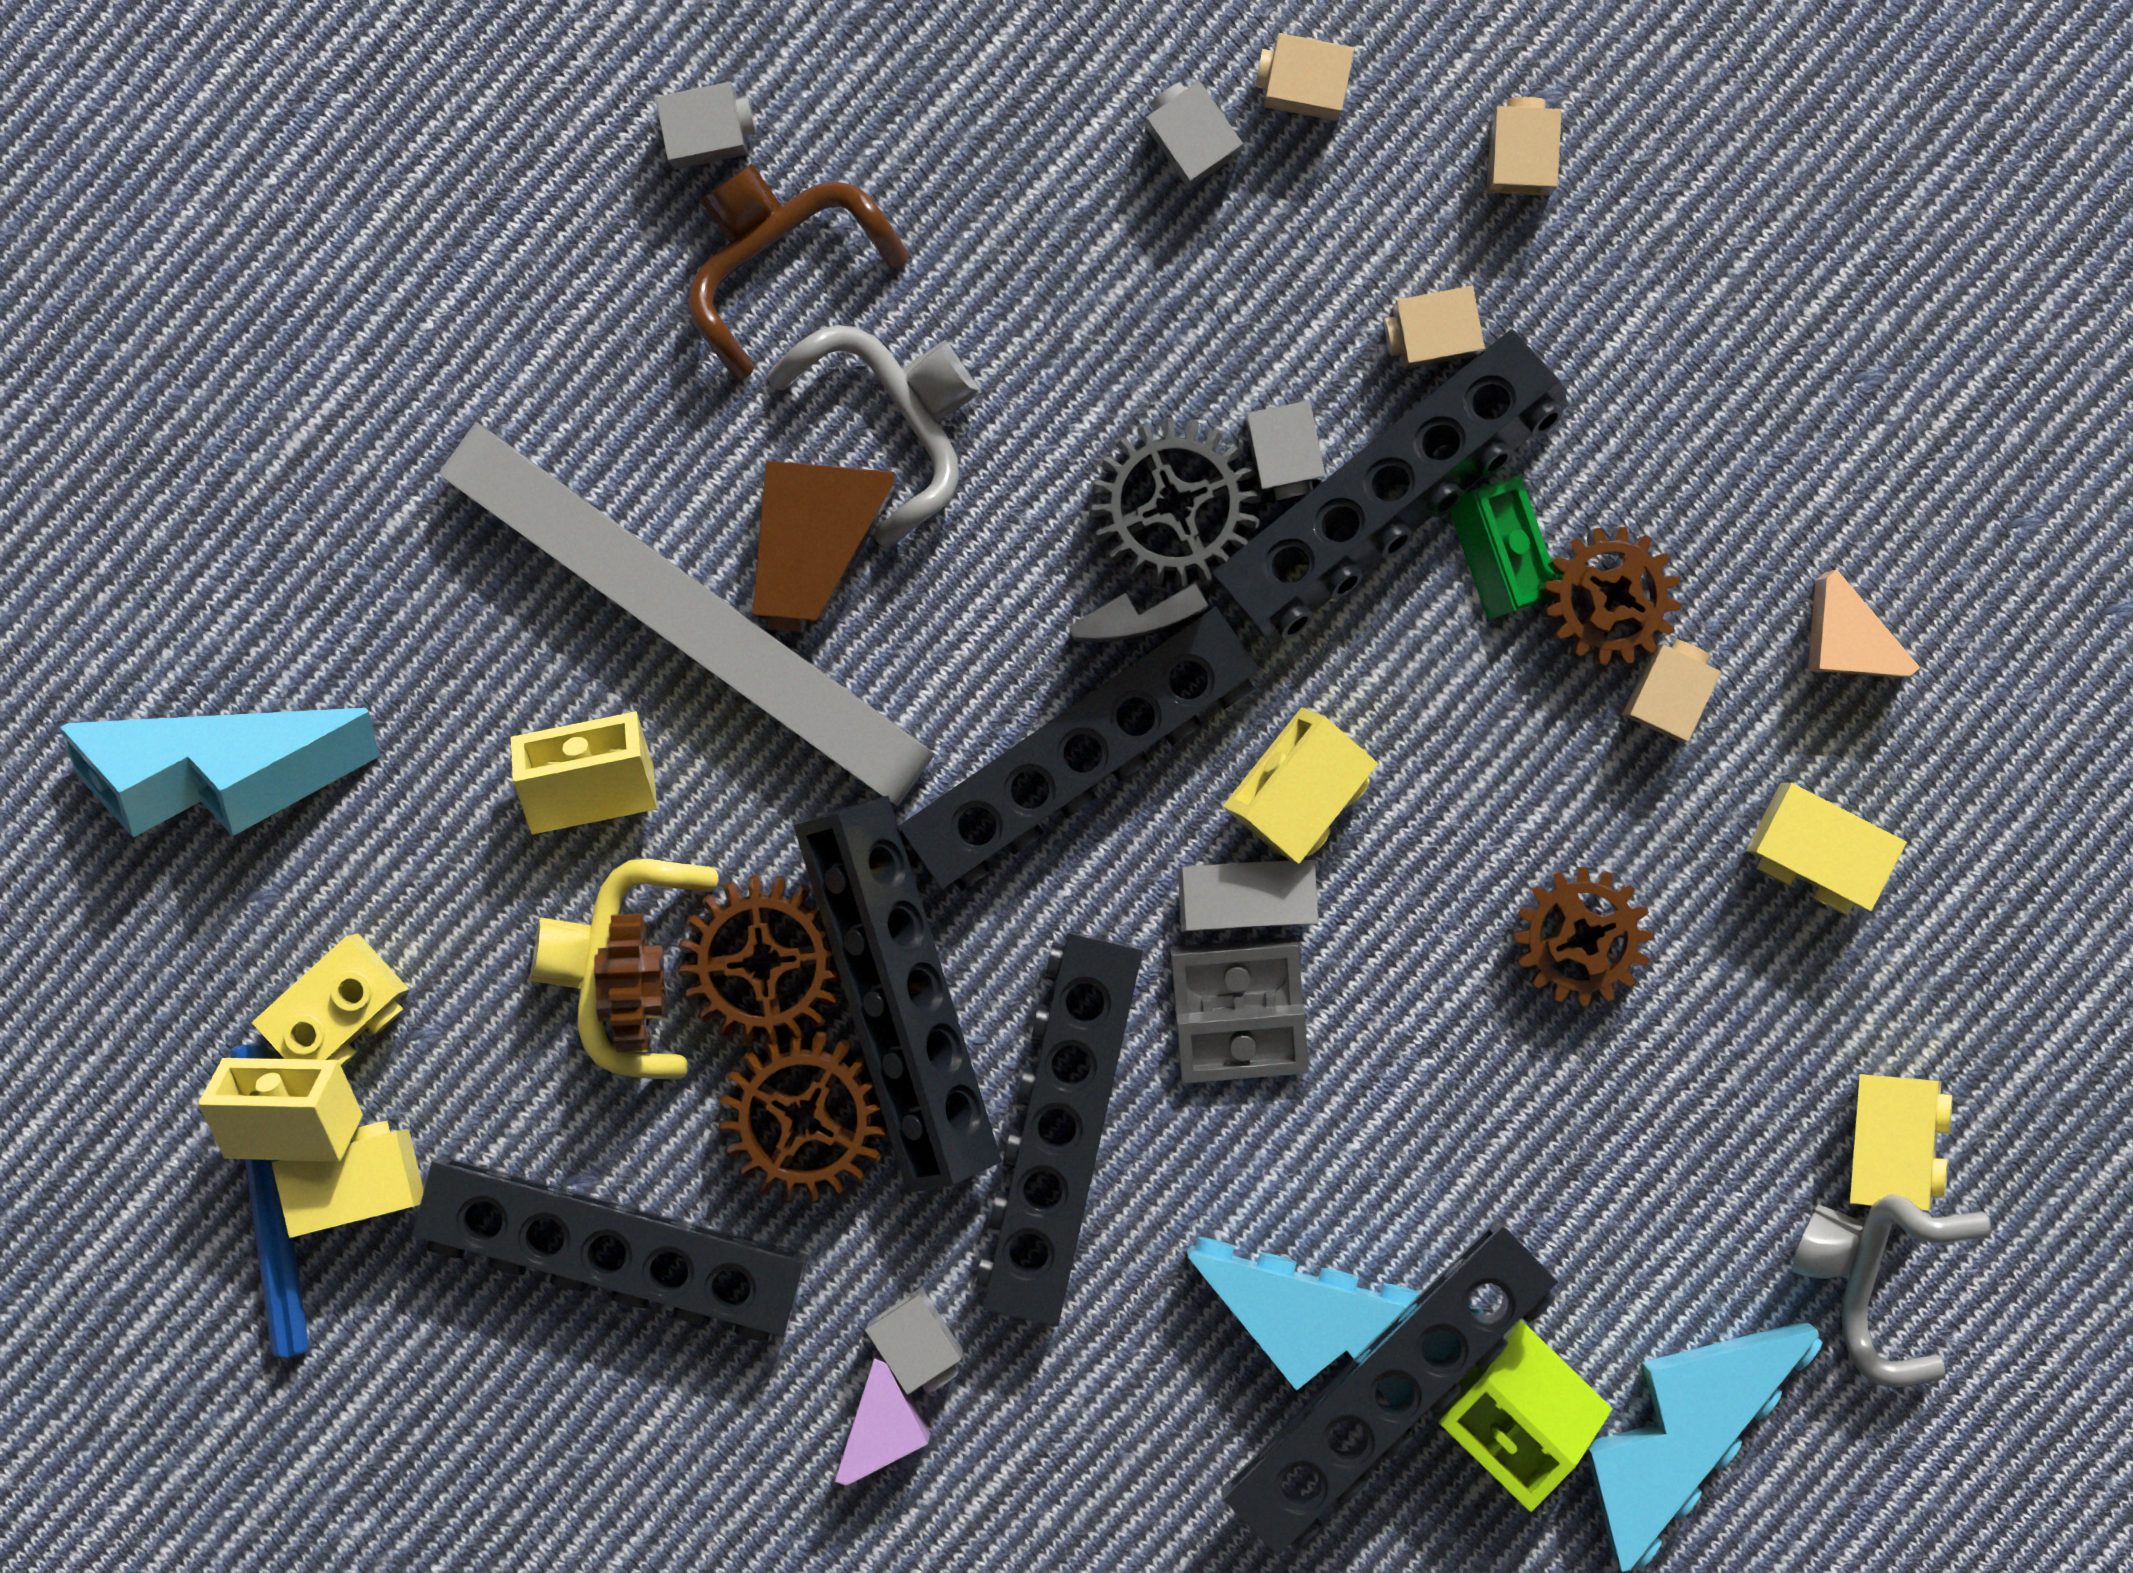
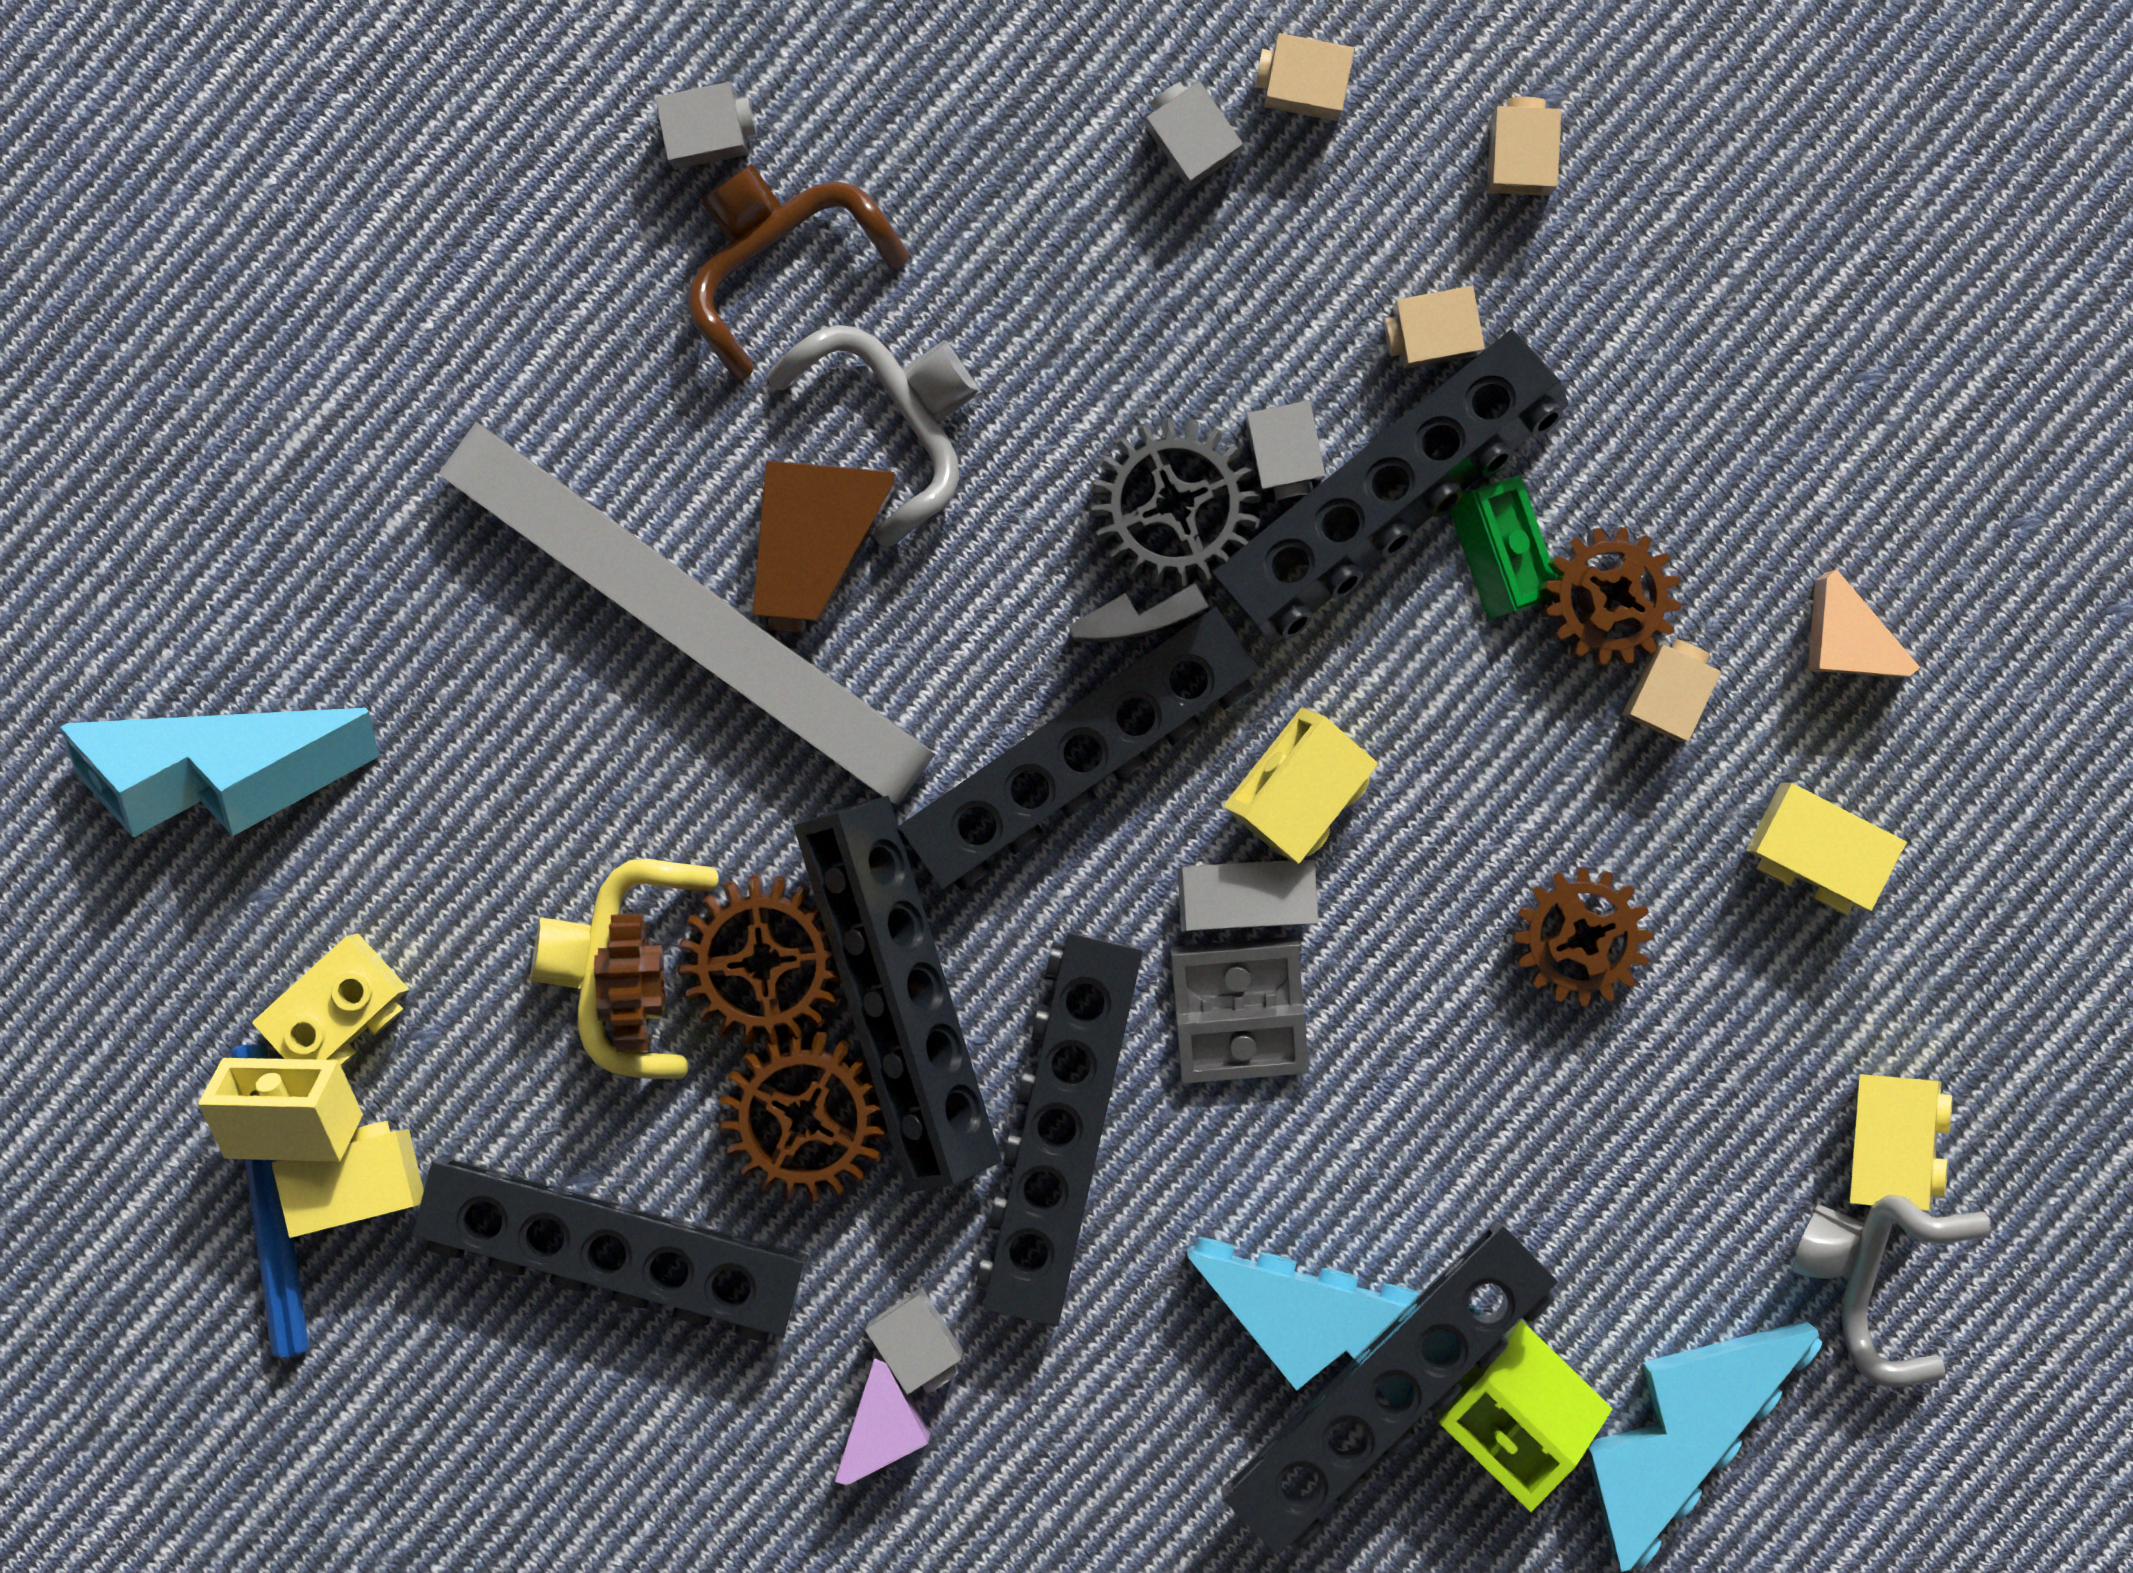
(588, 776): light yellow brick -> none

